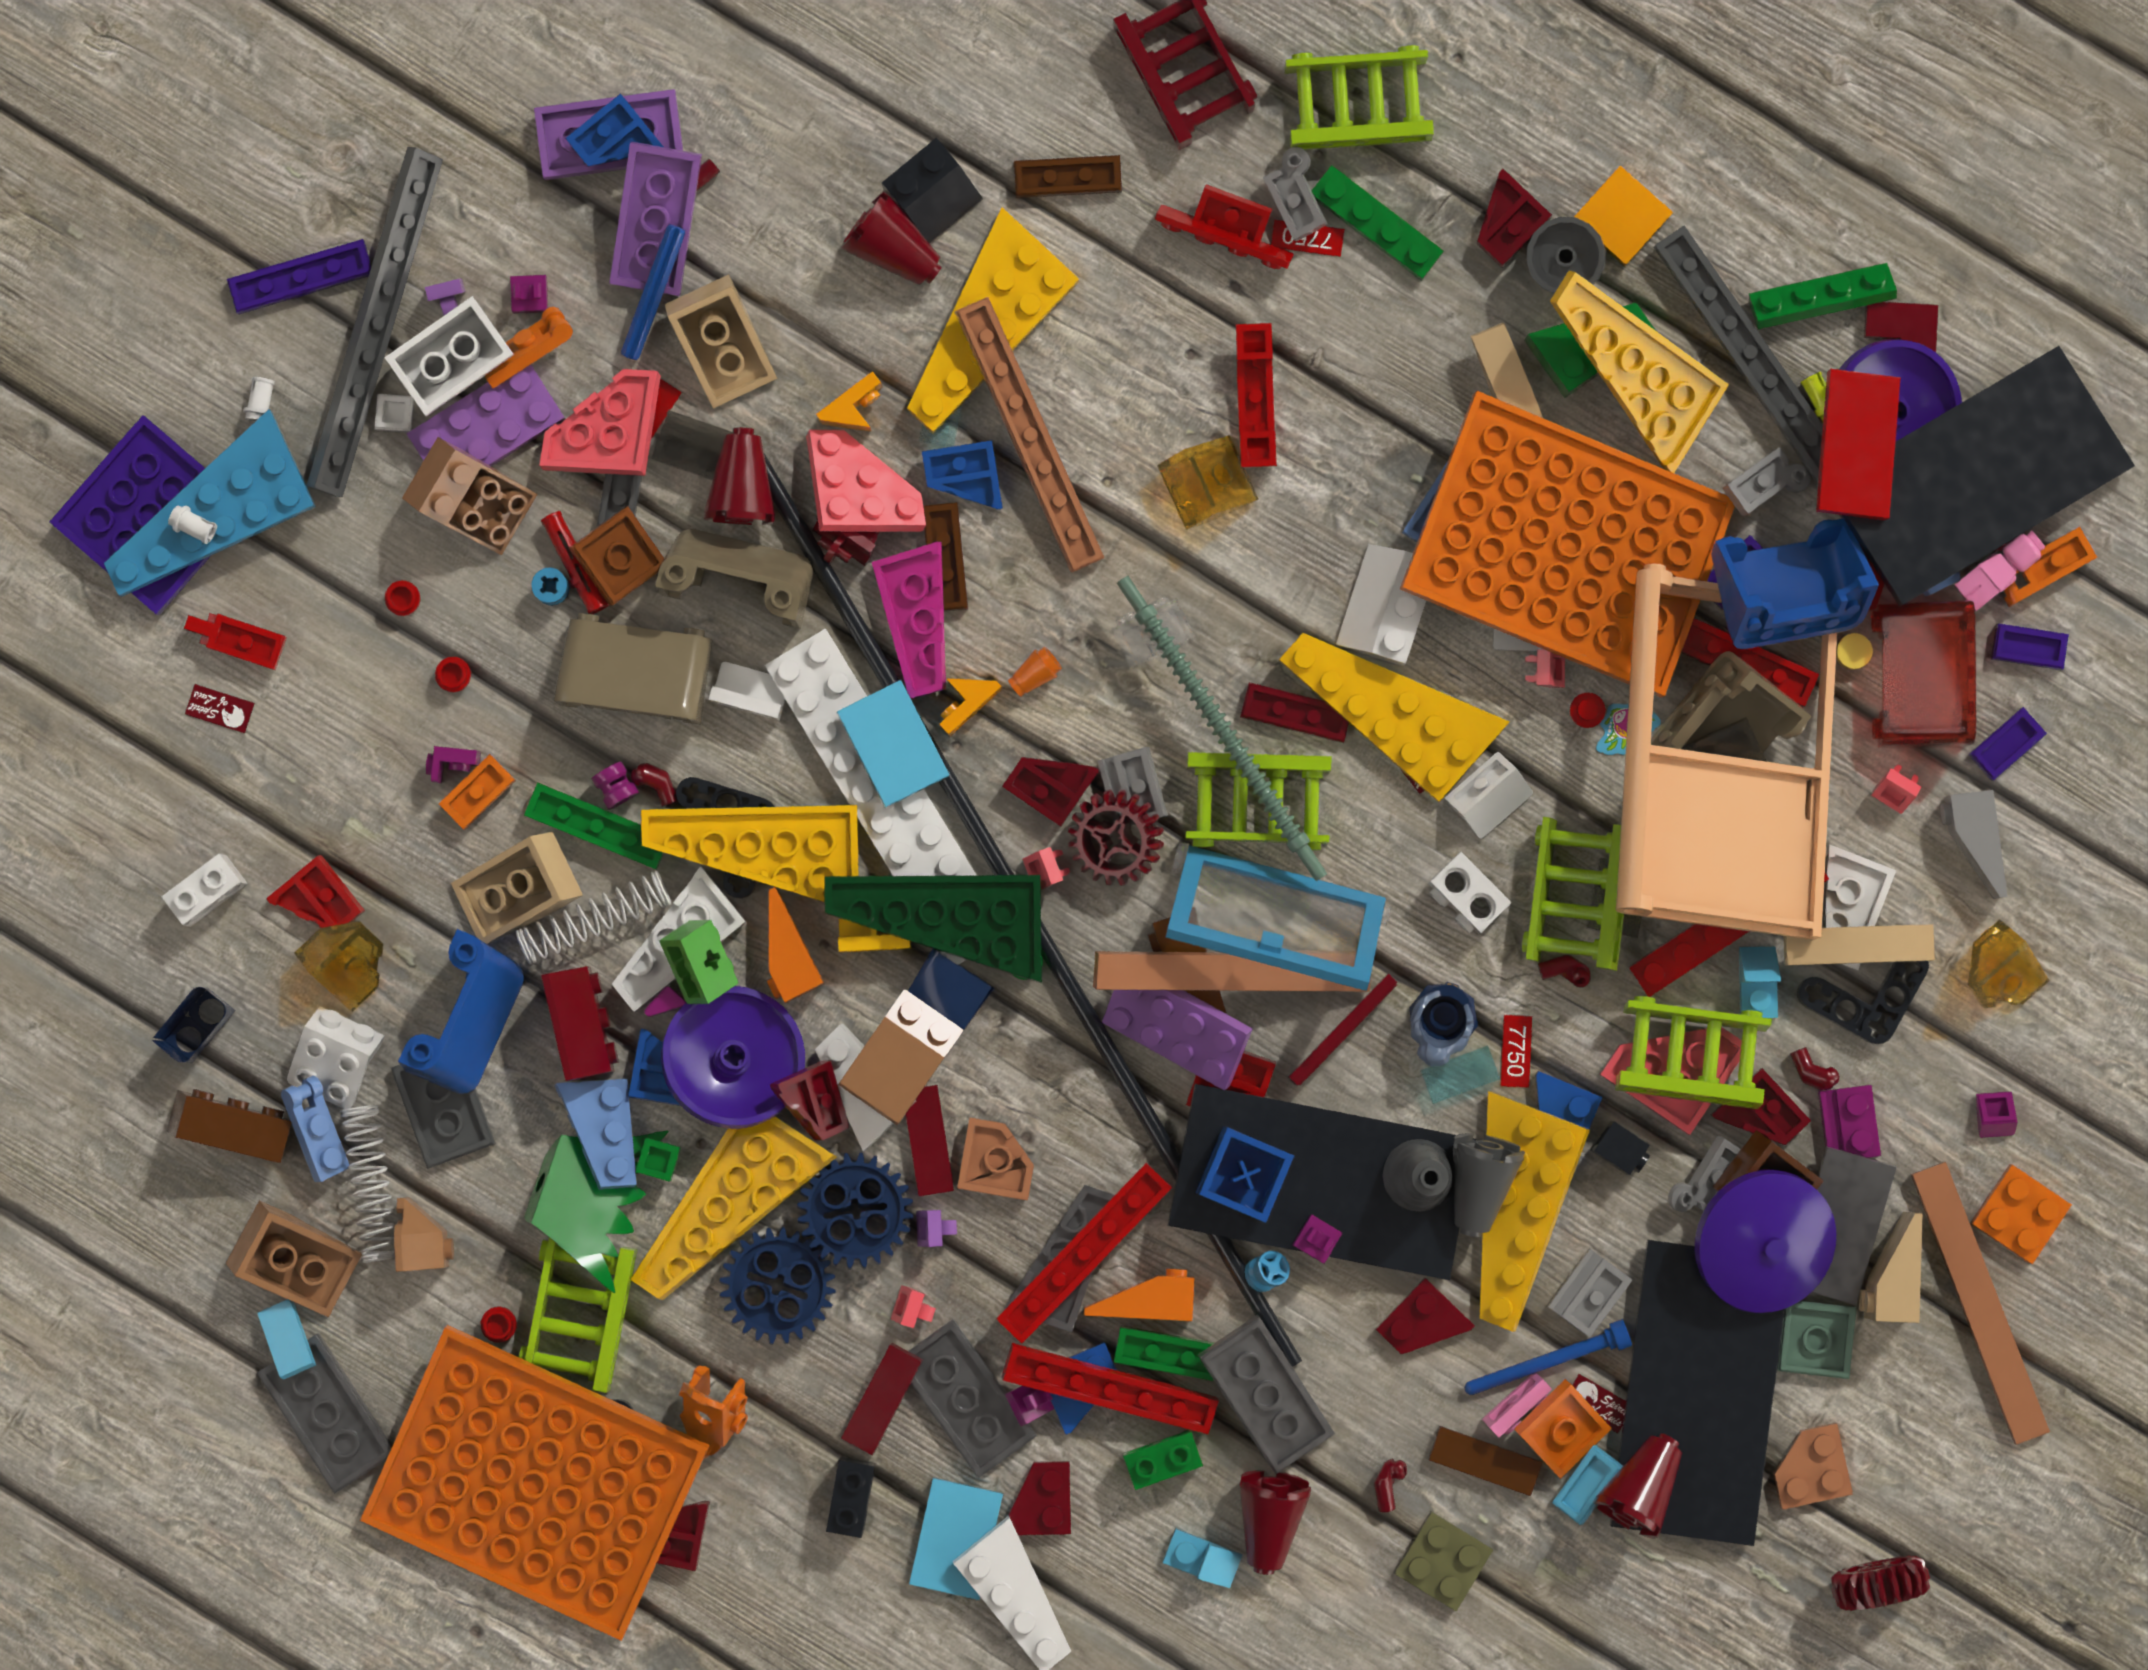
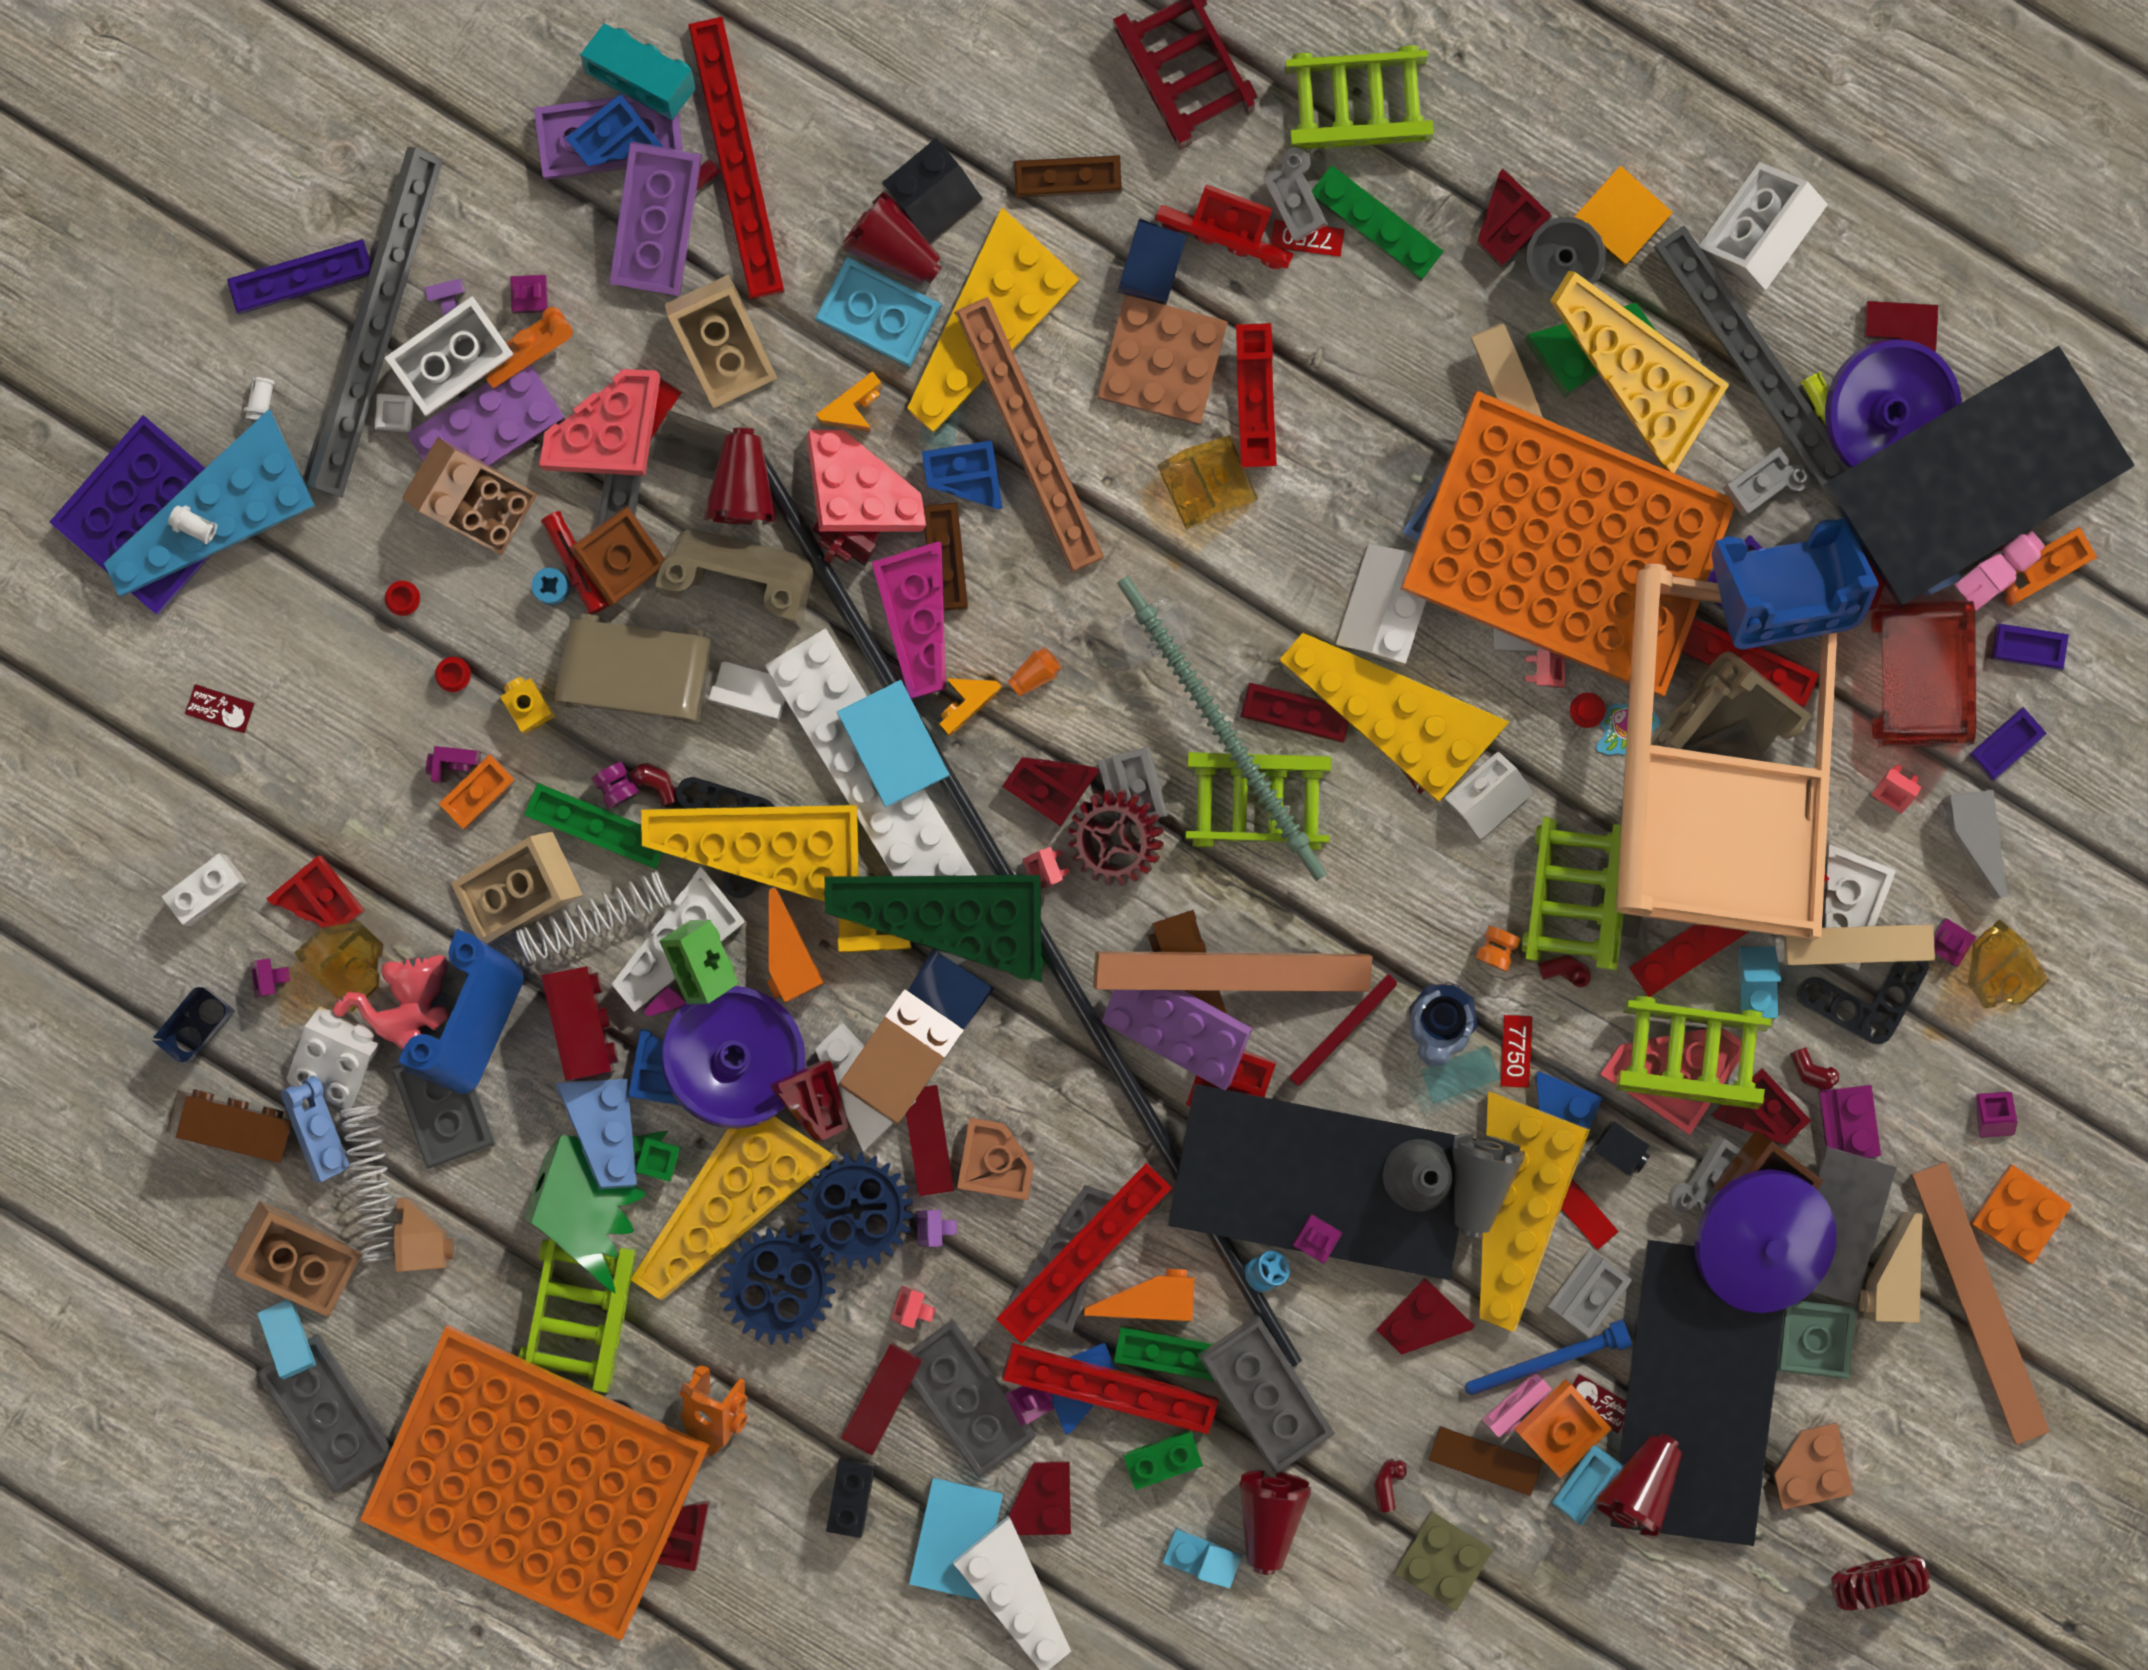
(238, 639): red hinge -> none
(265, 977): none -> magenta tile
(415, 985): none -> coral animal
(498, 1324): red plate -> none
(532, 716): none -> yellow brick
(638, 70): none -> teal brick
(653, 292): blue axle -> none
(736, 158): none -> red tile
(878, 312): none -> medium azure tile
(1152, 262): none -> dark blue piece
(1162, 360): none -> nougat plate
(1244, 1174): blue brick -> none
(1275, 916): door -> none
(1475, 886): white brick -> none
(1493, 955): none -> orange wheel
(1587, 1216): none -> red sticker
(1763, 225): none -> white slope
(1822, 296): green plate -> none
(1854, 651): light yellow tile -> none
(1858, 444): red tile -> none
(1952, 942): none -> magenta tile

